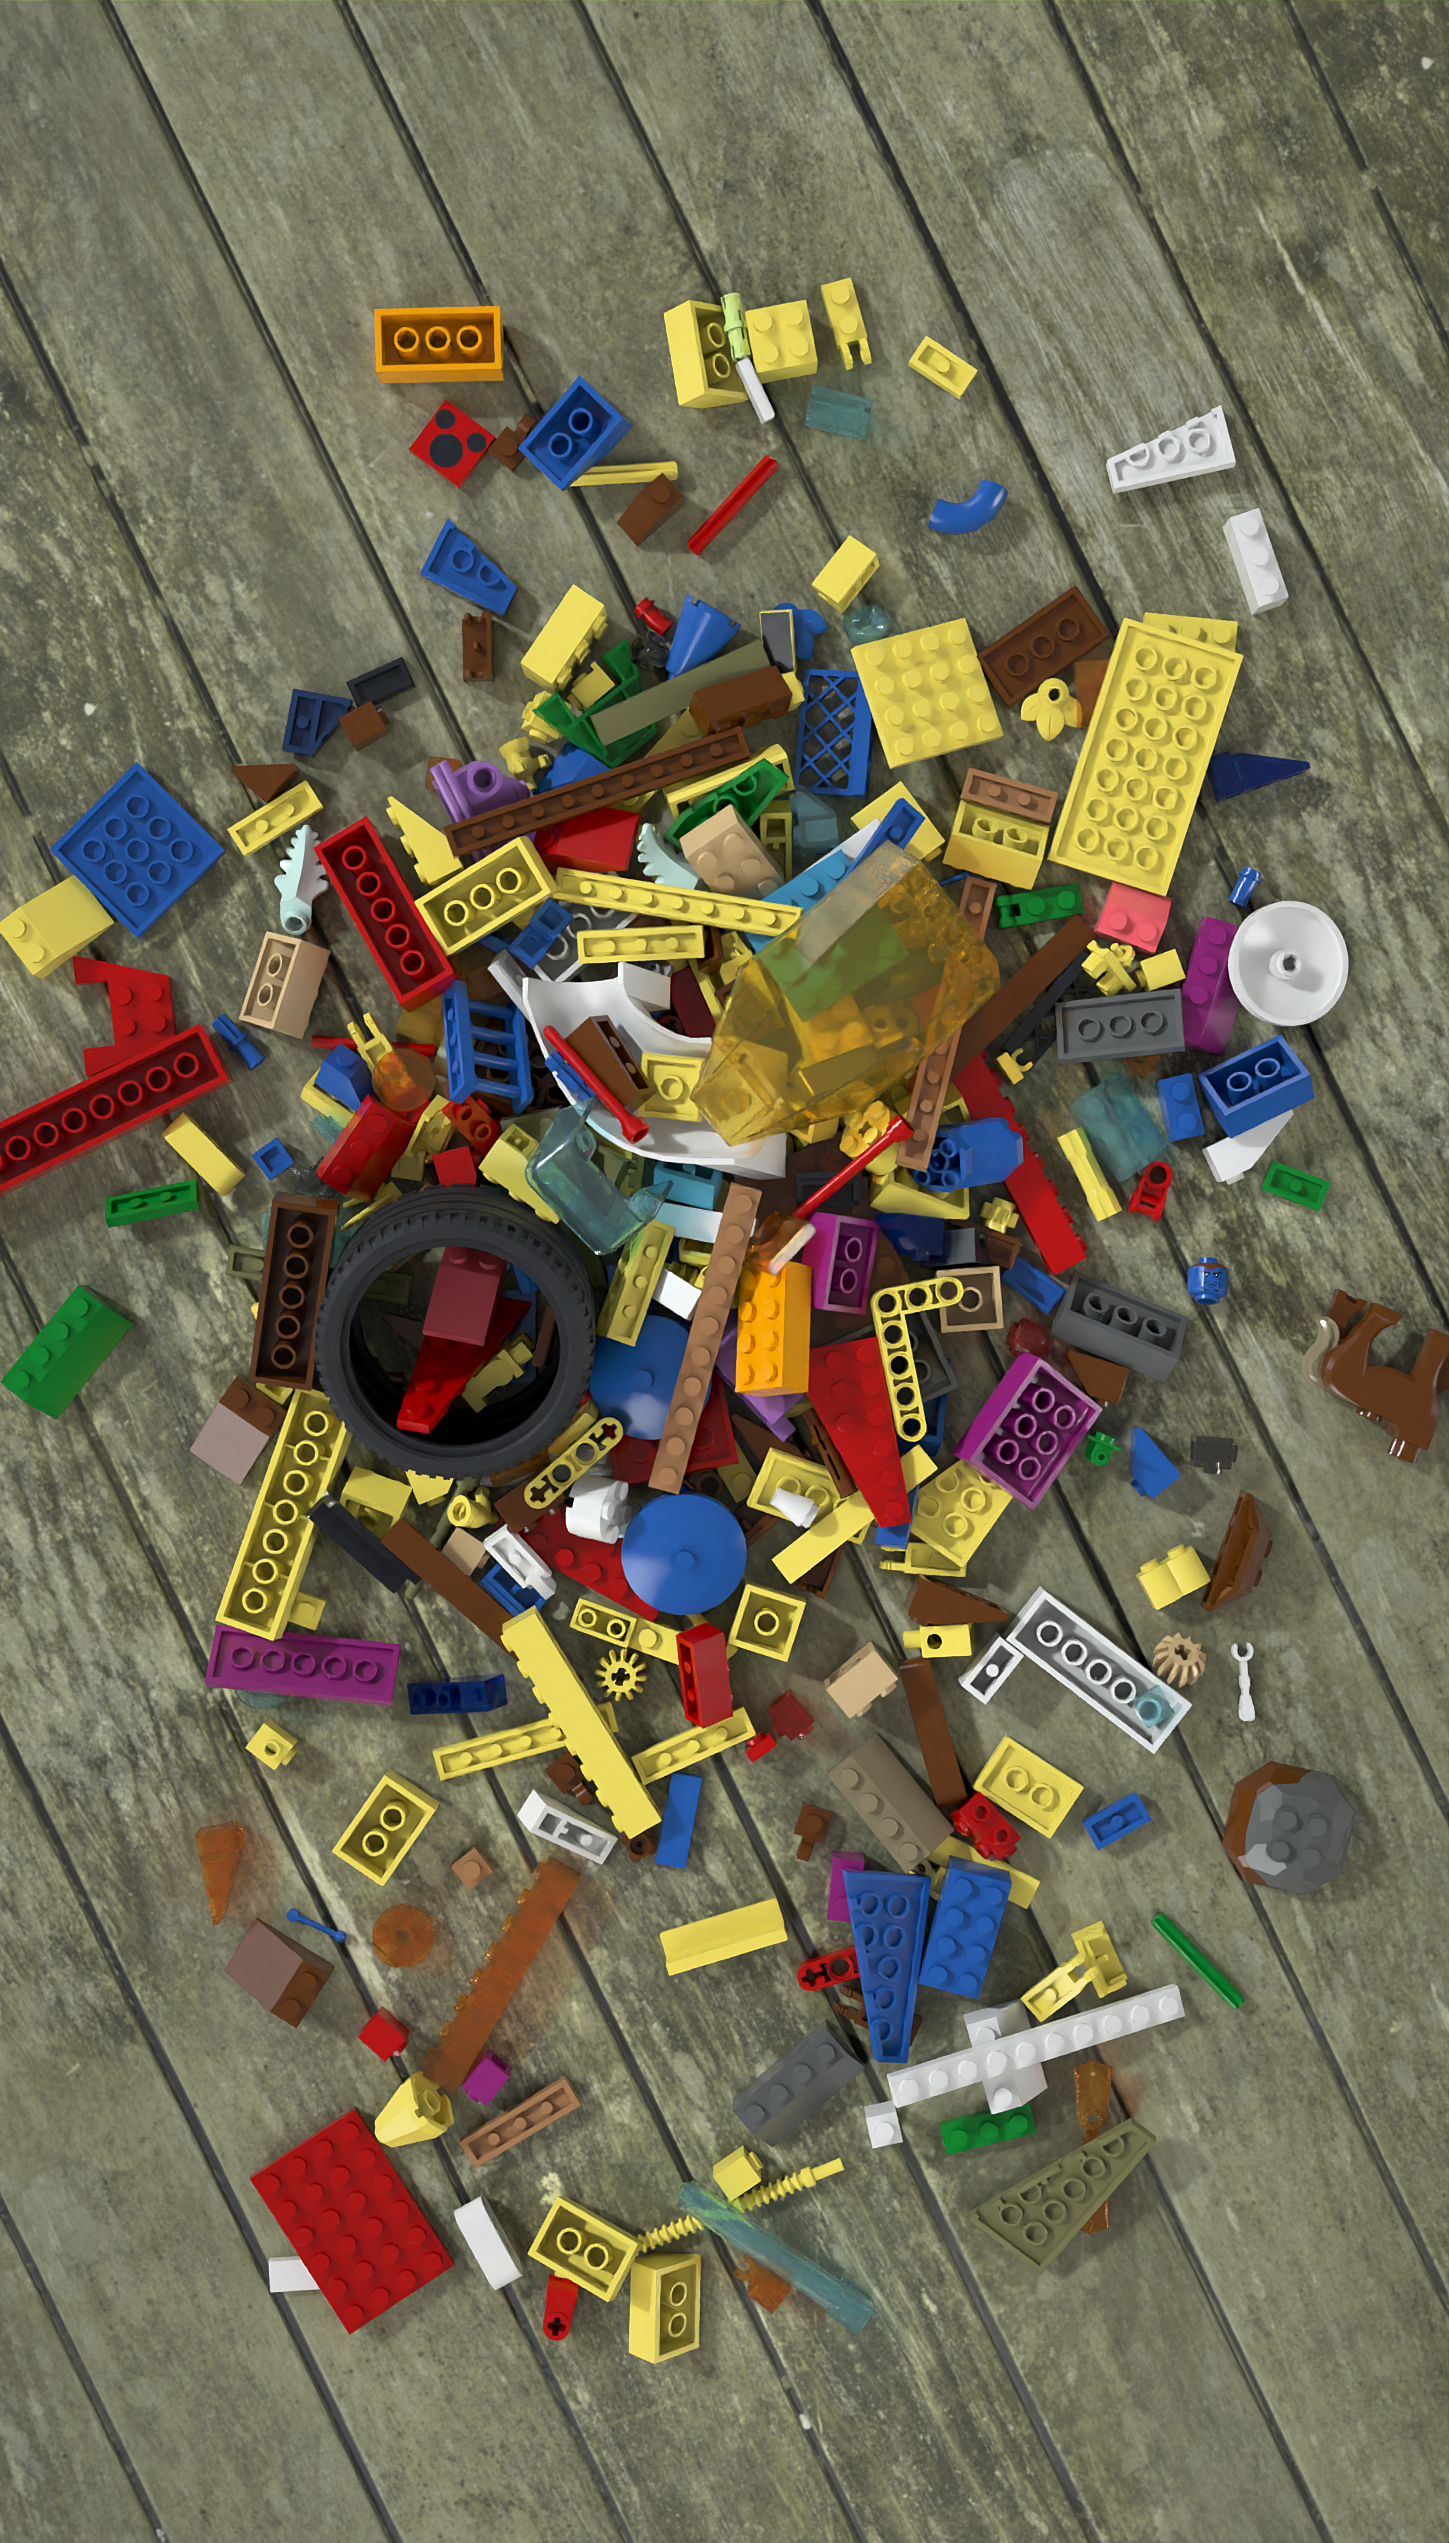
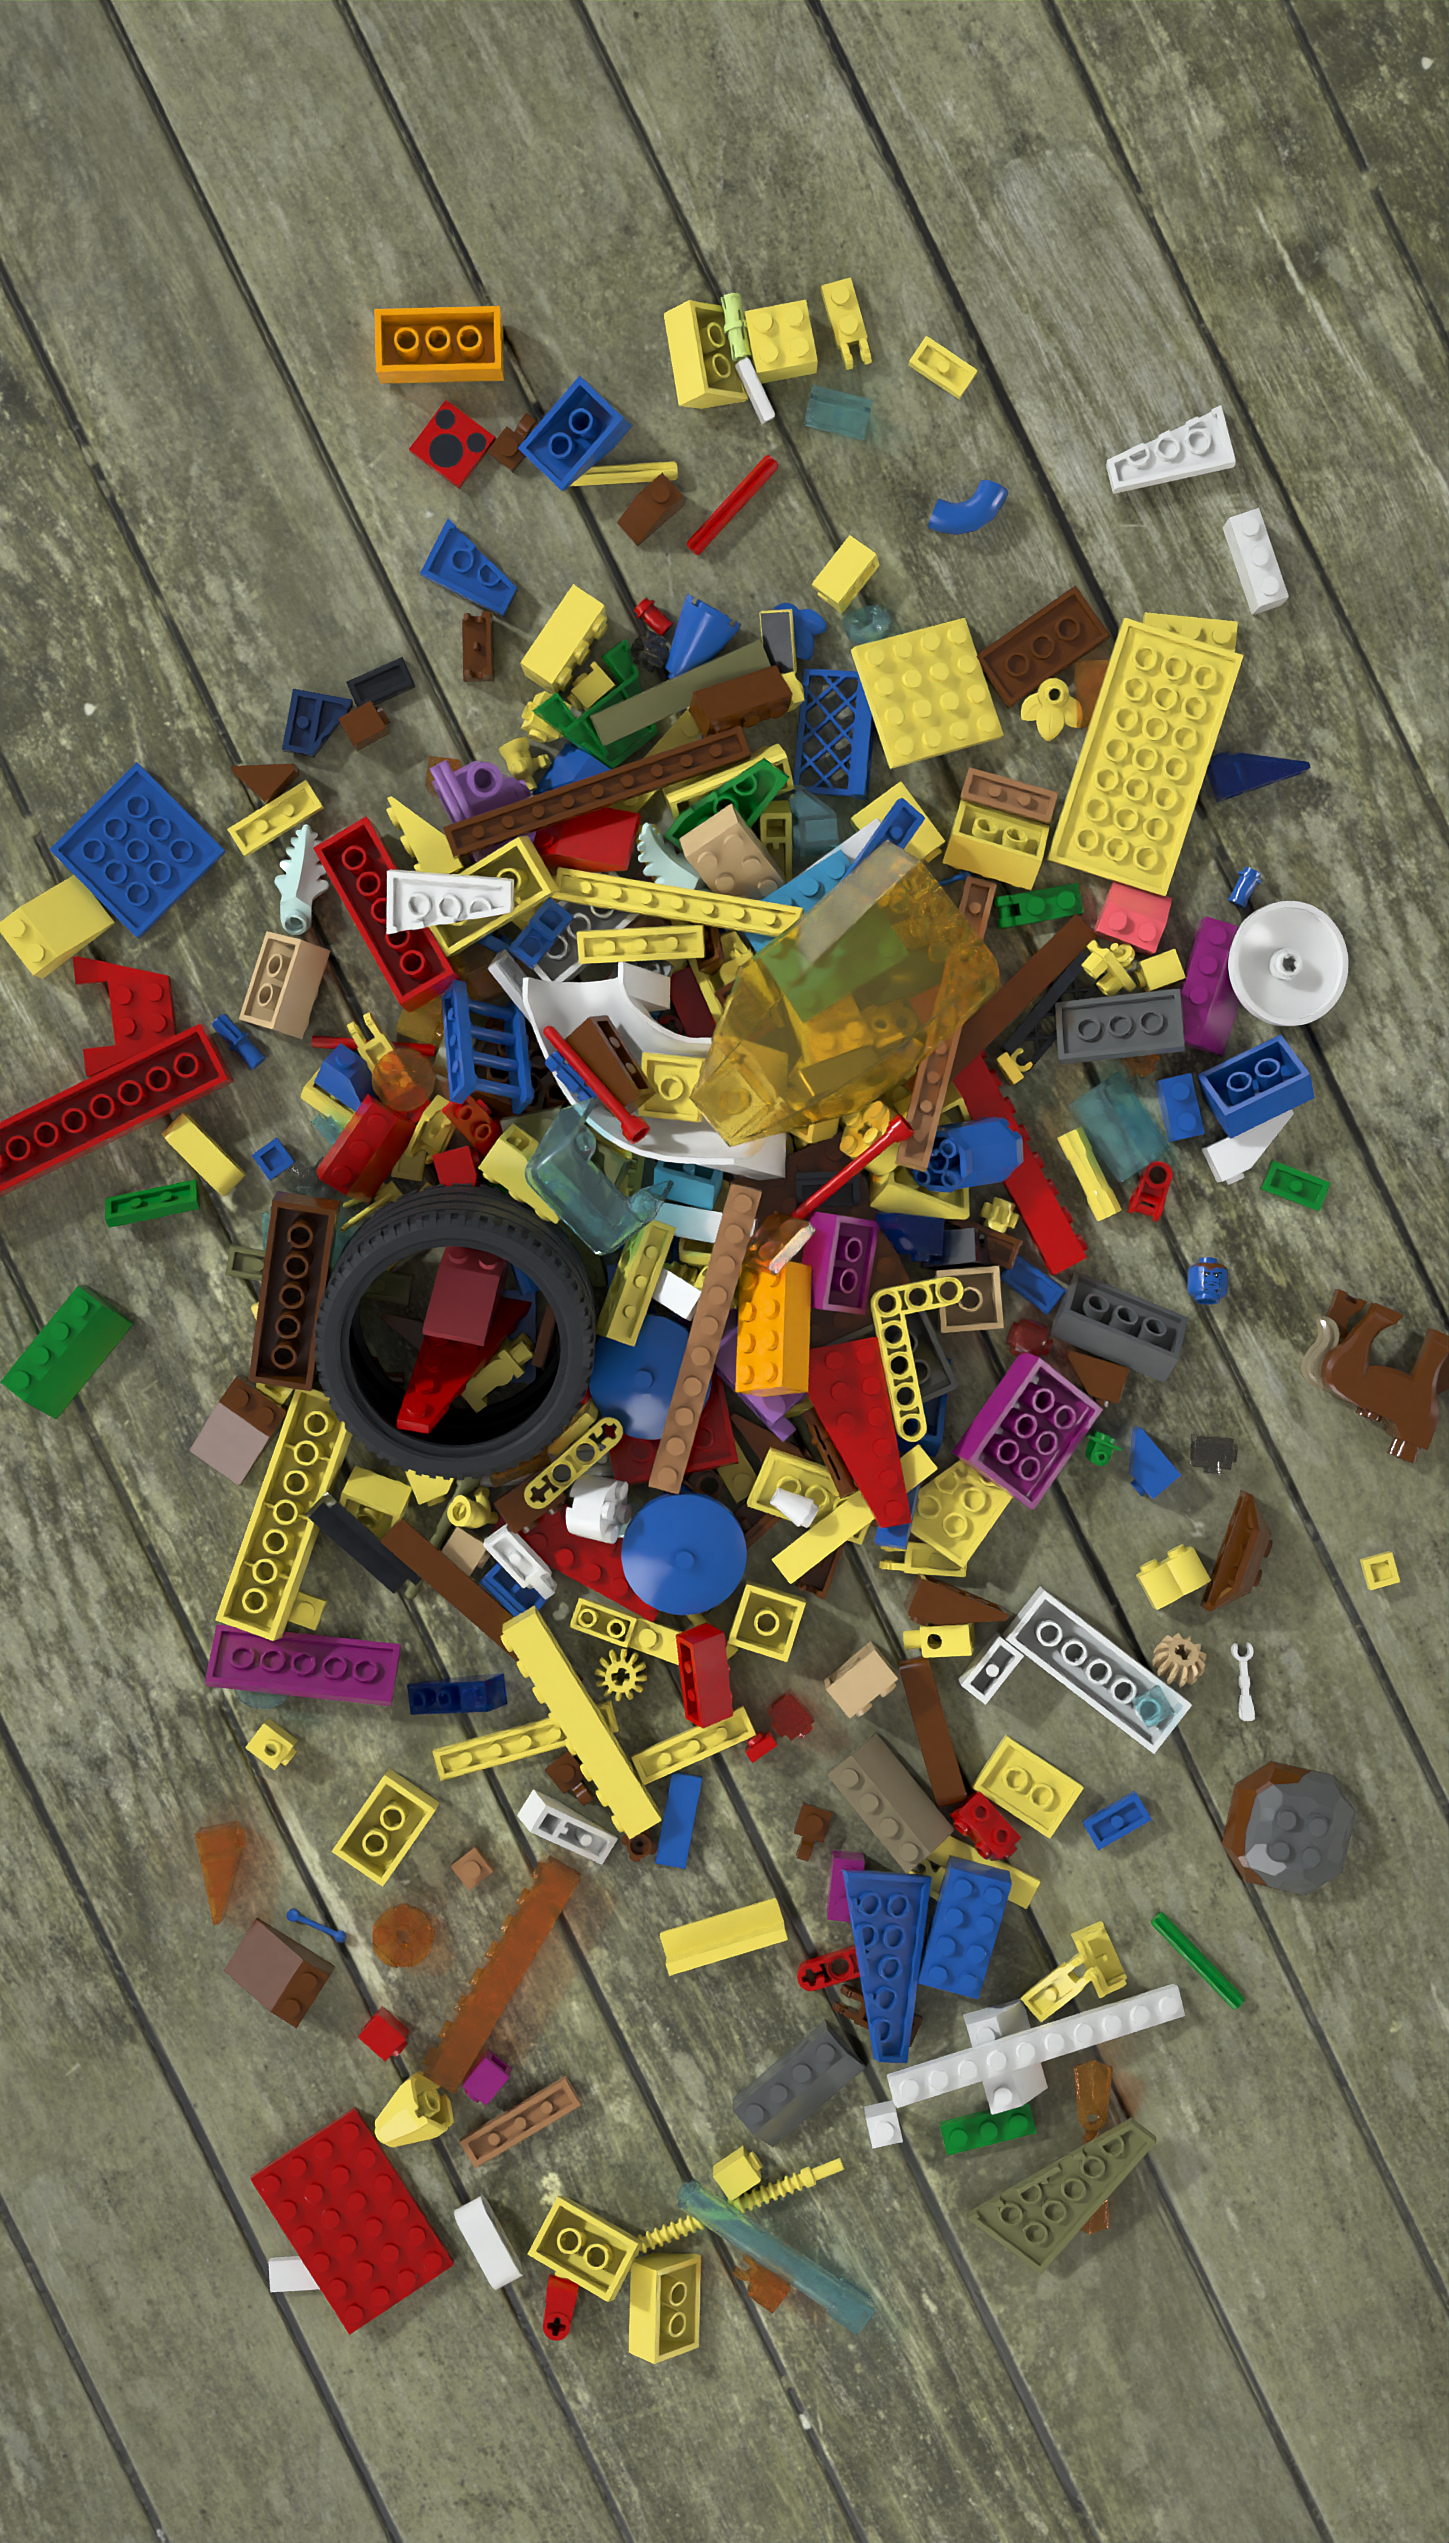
(440, 898): none -> white wing
(1380, 1570): none -> light yellow plate

